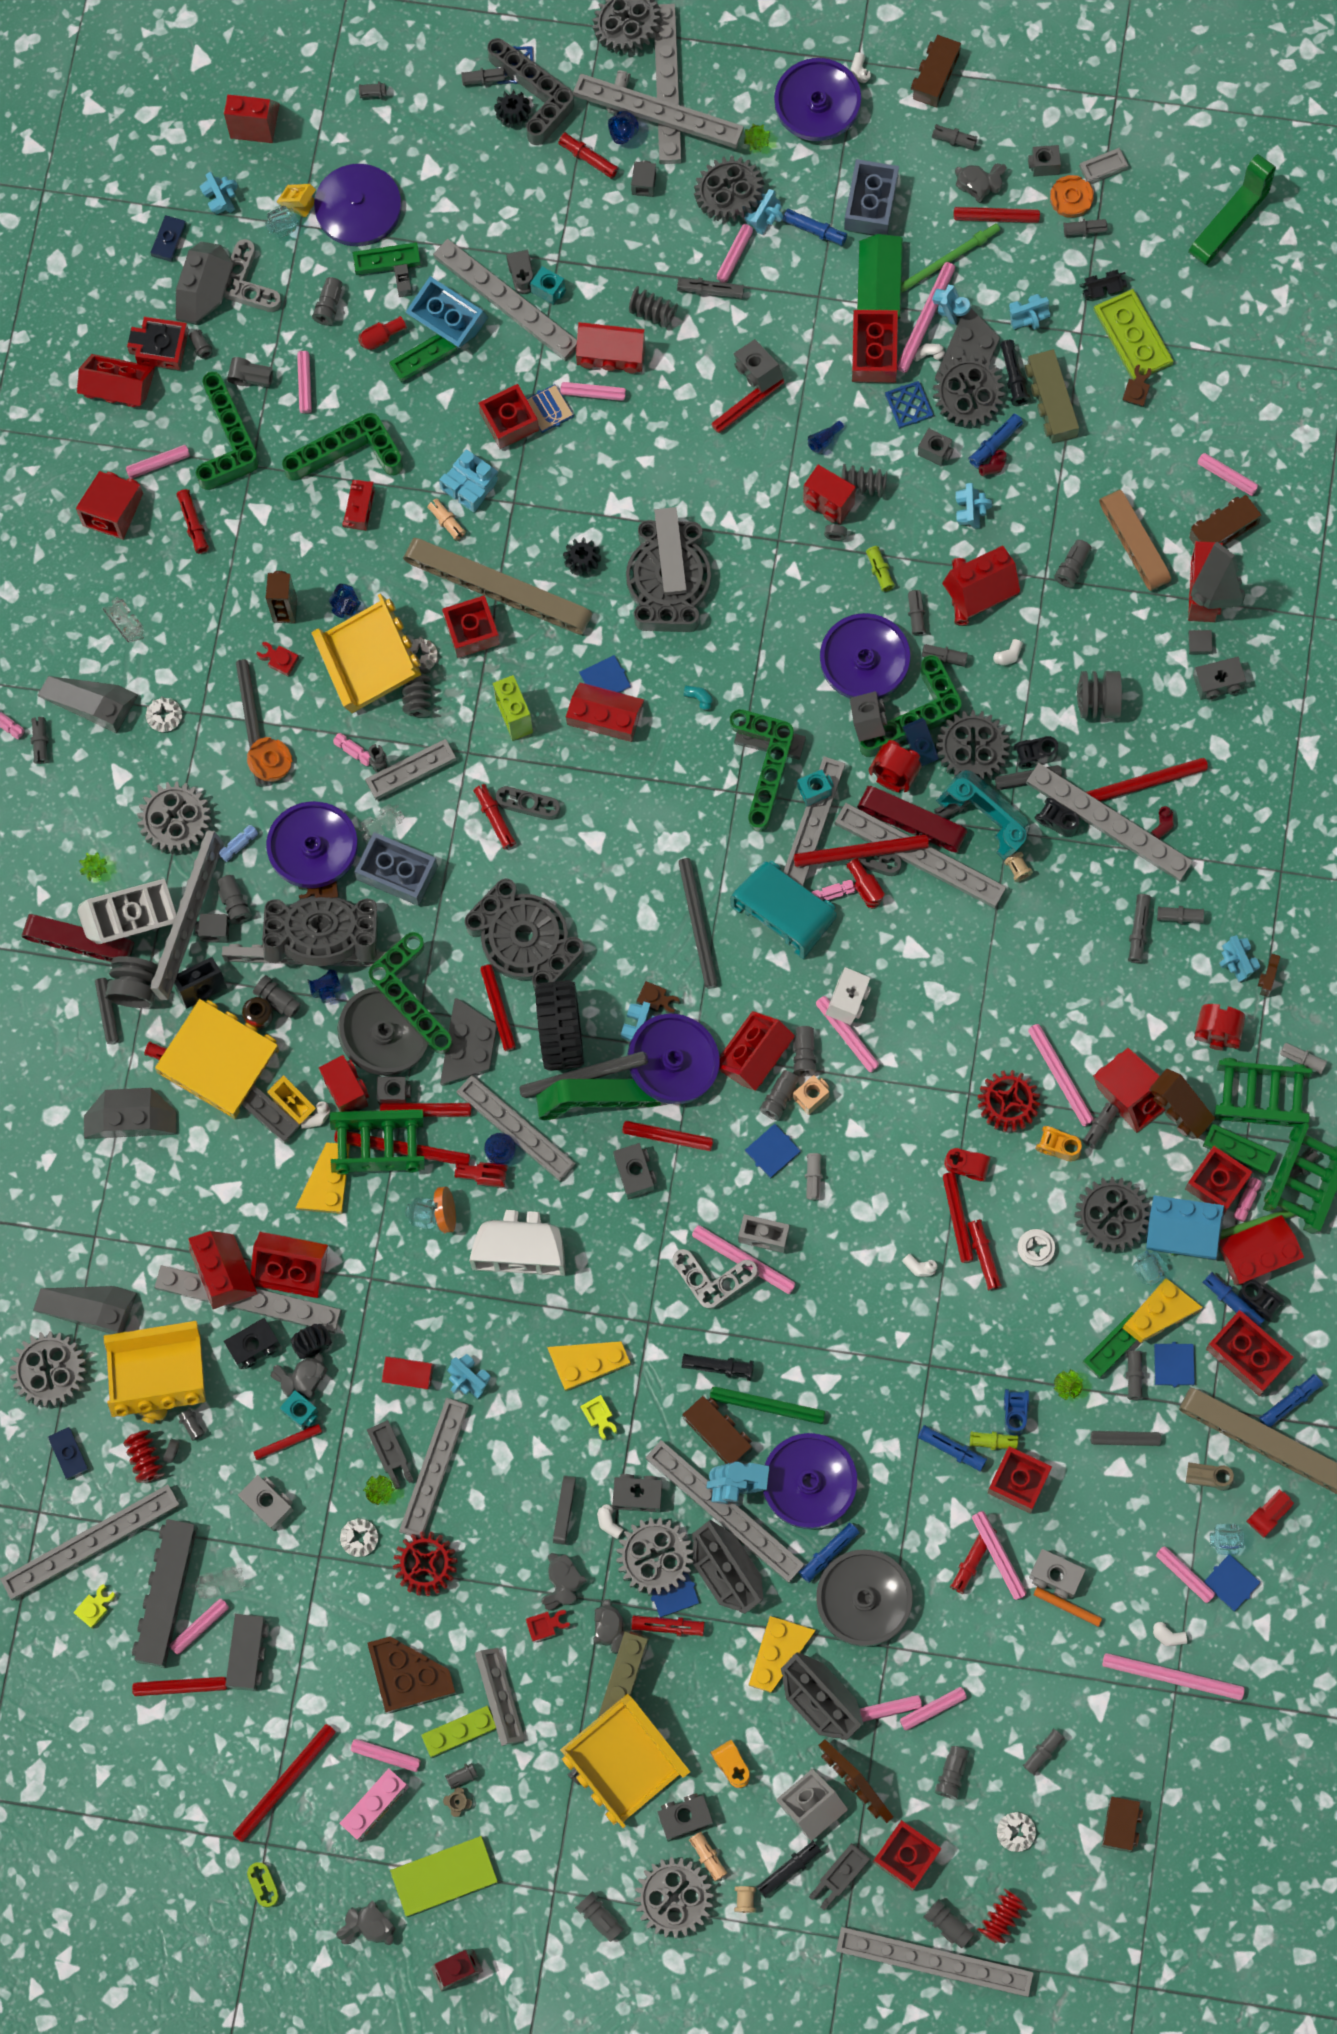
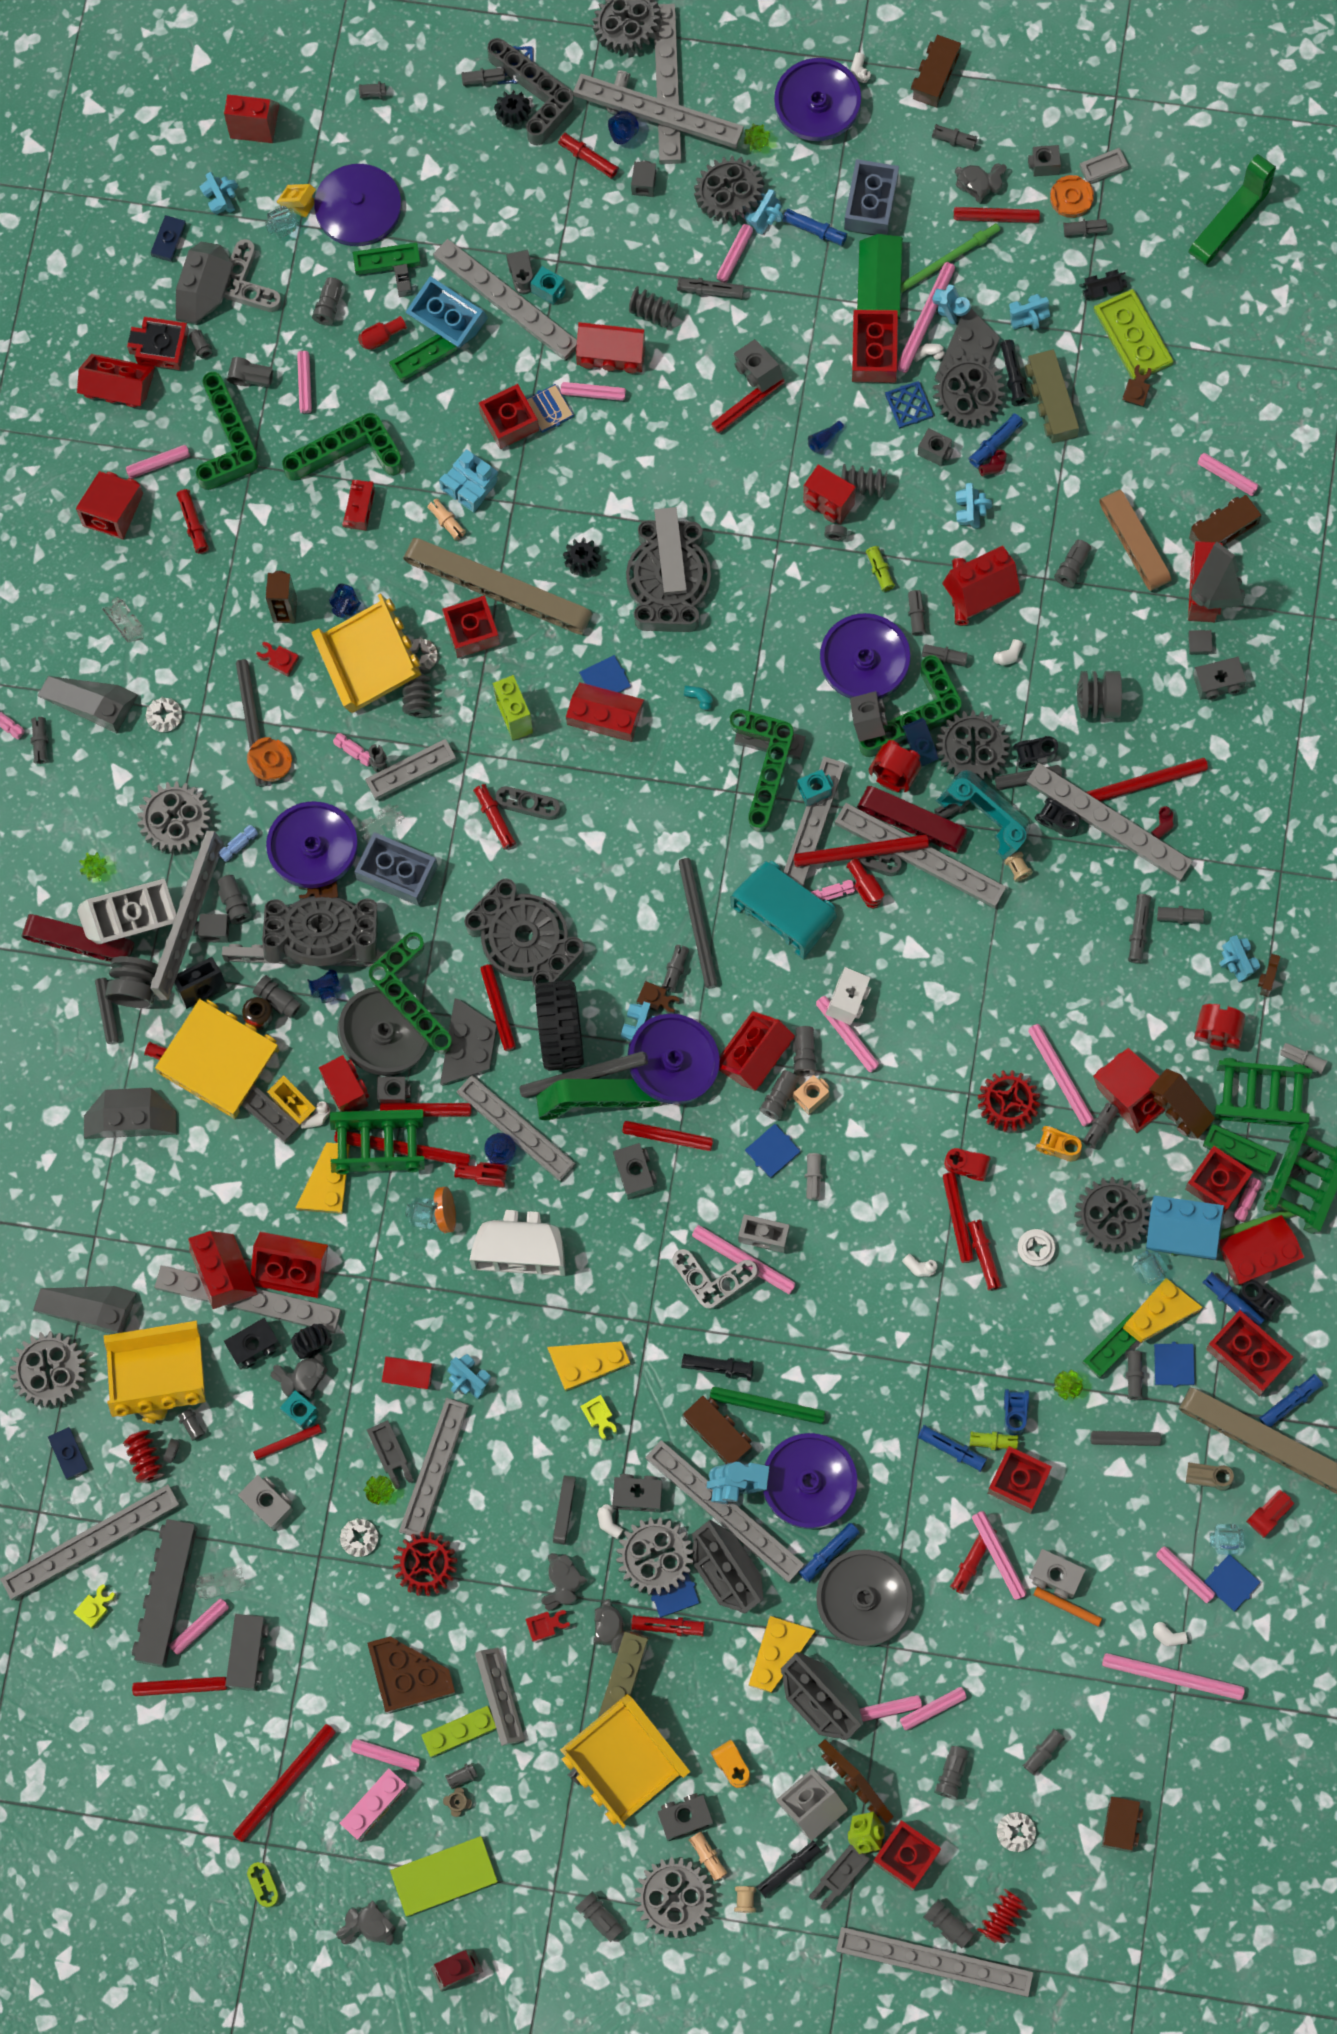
(675, 968): none -> dark grey pin
(866, 1832): none -> lime brick

